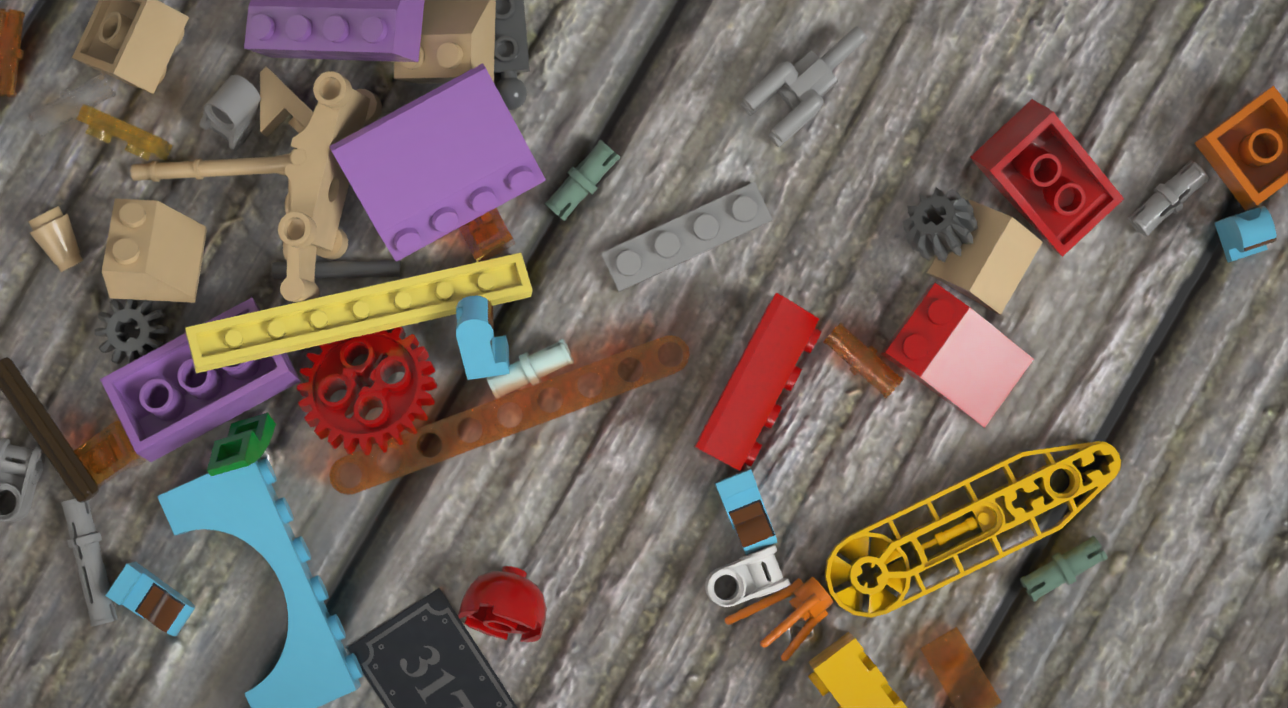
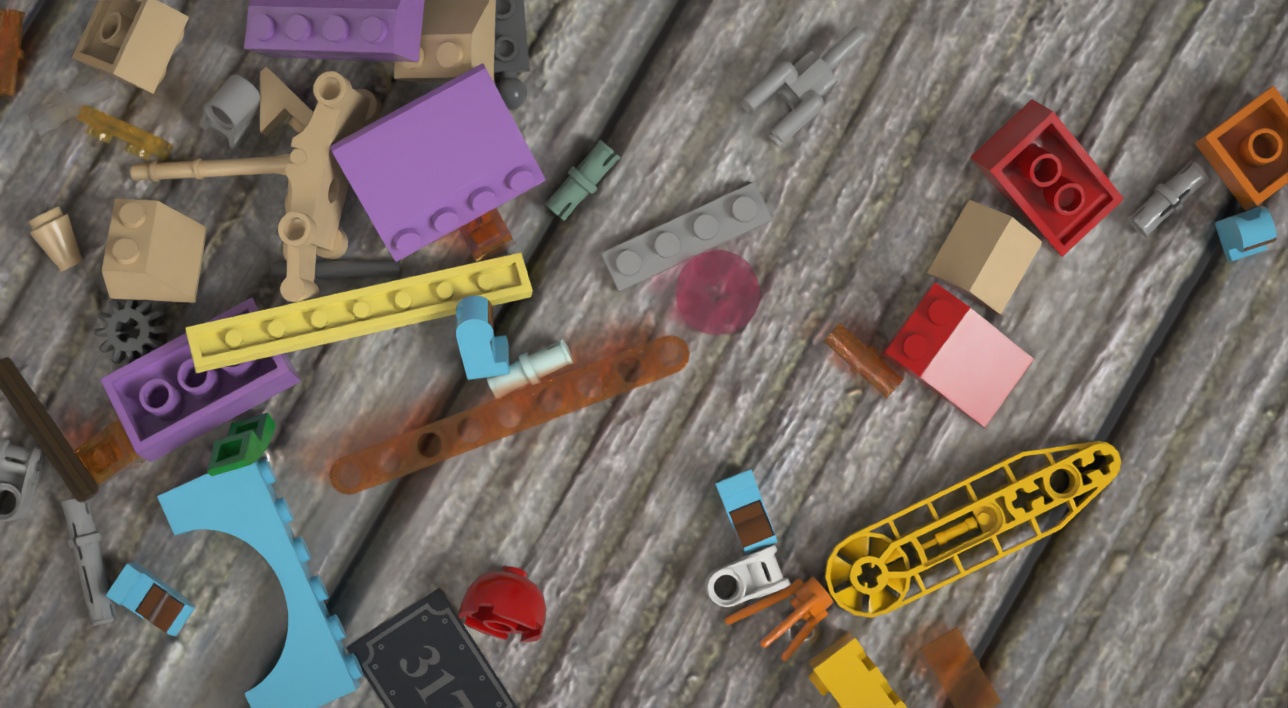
(400, 401): red gear -> none
(709, 270): none -> clear pink plate
(757, 382): red slope -> none
(940, 224): dark grey gear -> none
(1063, 568): sand green pin -> none

